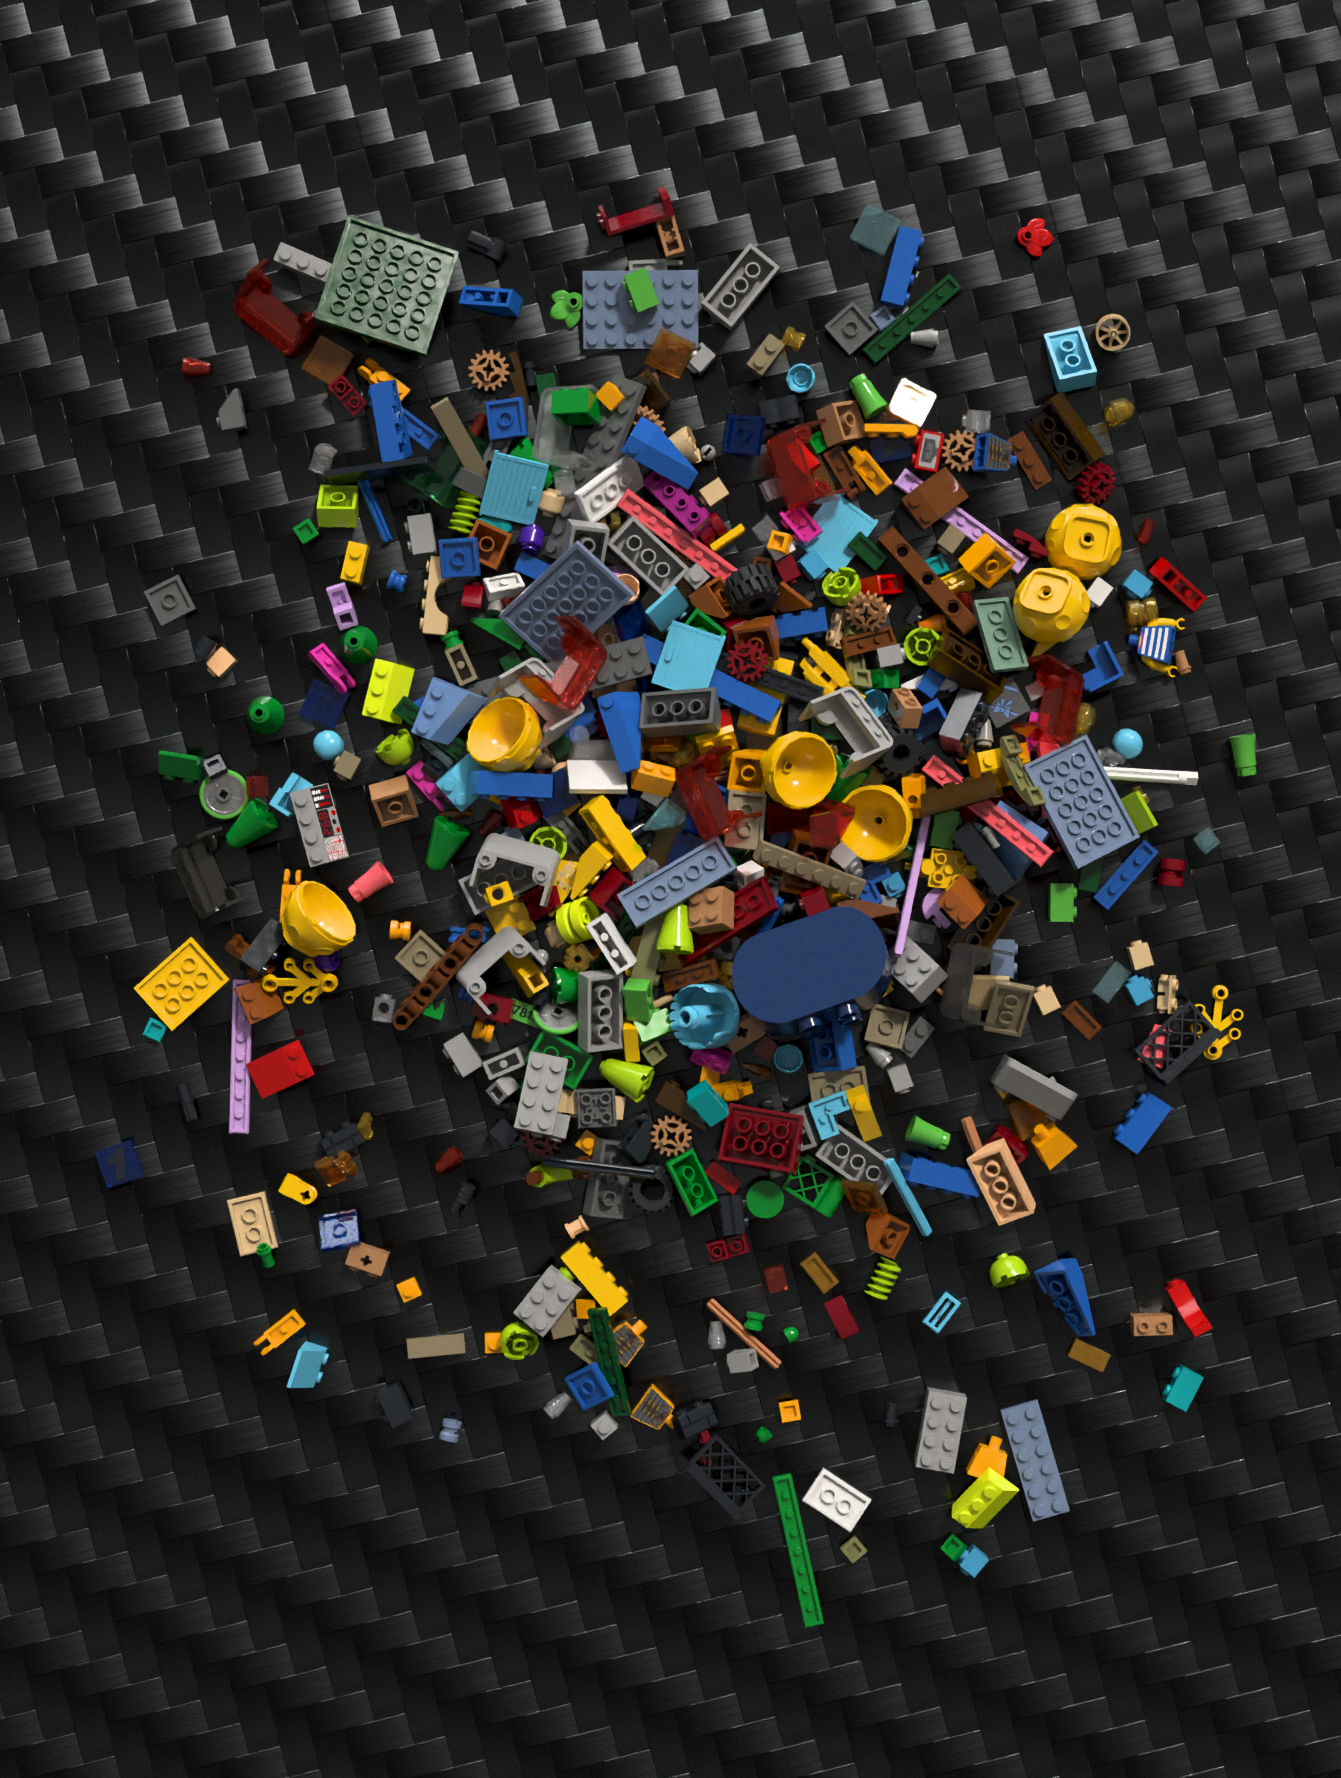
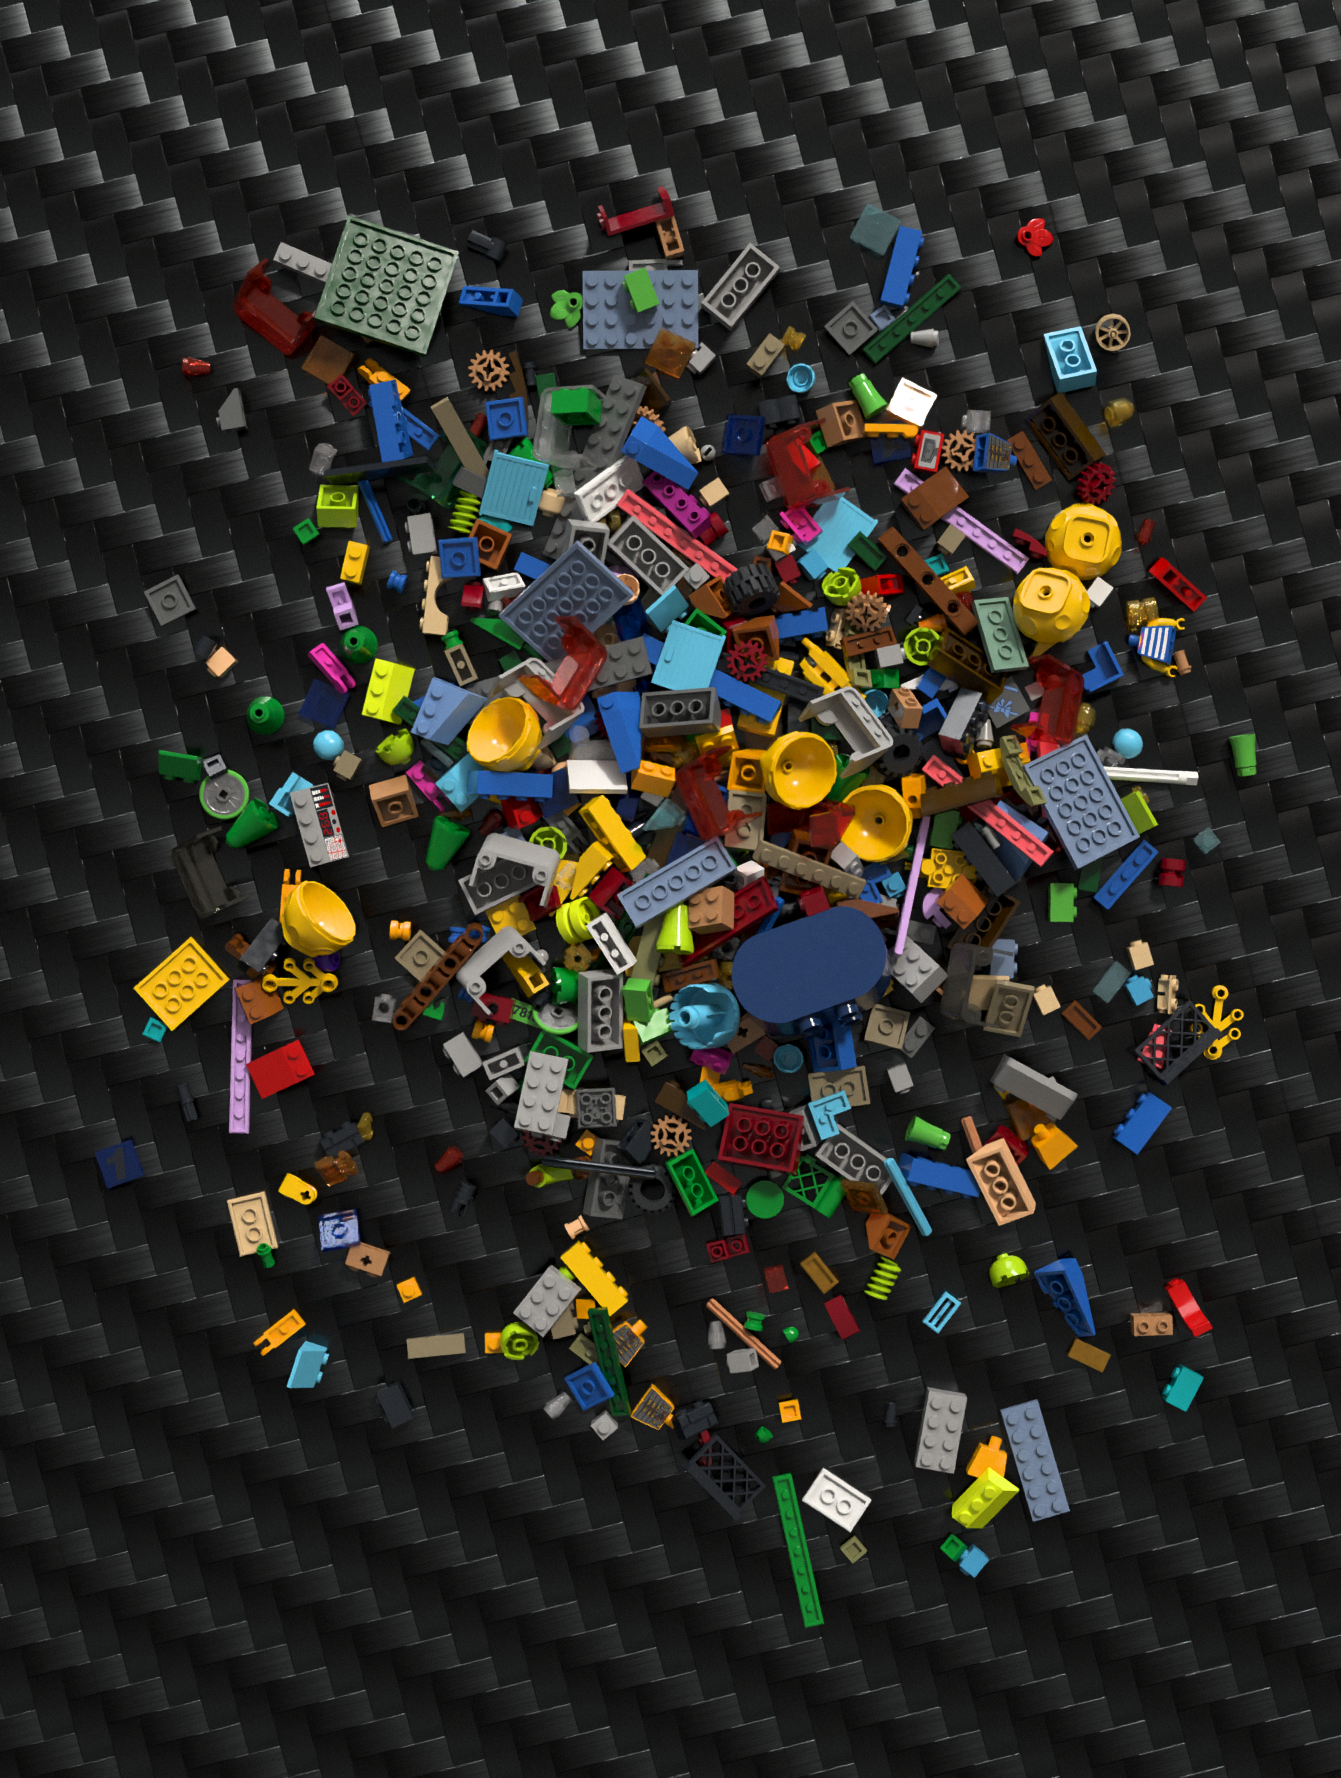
(257, 786): clear red panel -> none
(371, 882): coral plant -> none
(450, 1430): sand blue wheel -> none
(505, 887): yellow brick -> none
(531, 539): dark purple head -> none
(554, 937): tan head -> none
(610, 396): light orange slope -> none
(627, 1077): lime cone -> none
(727, 538): yellow tile -> none
(844, 471): reddish brown plate -> none
(863, 1113): yellow slope -> none
(869, 470): light orange hinge -> none
(879, 1055): light grey cone -> none
(986, 561): light orange slope -> none
(1137, 586): dark azure brick -> none

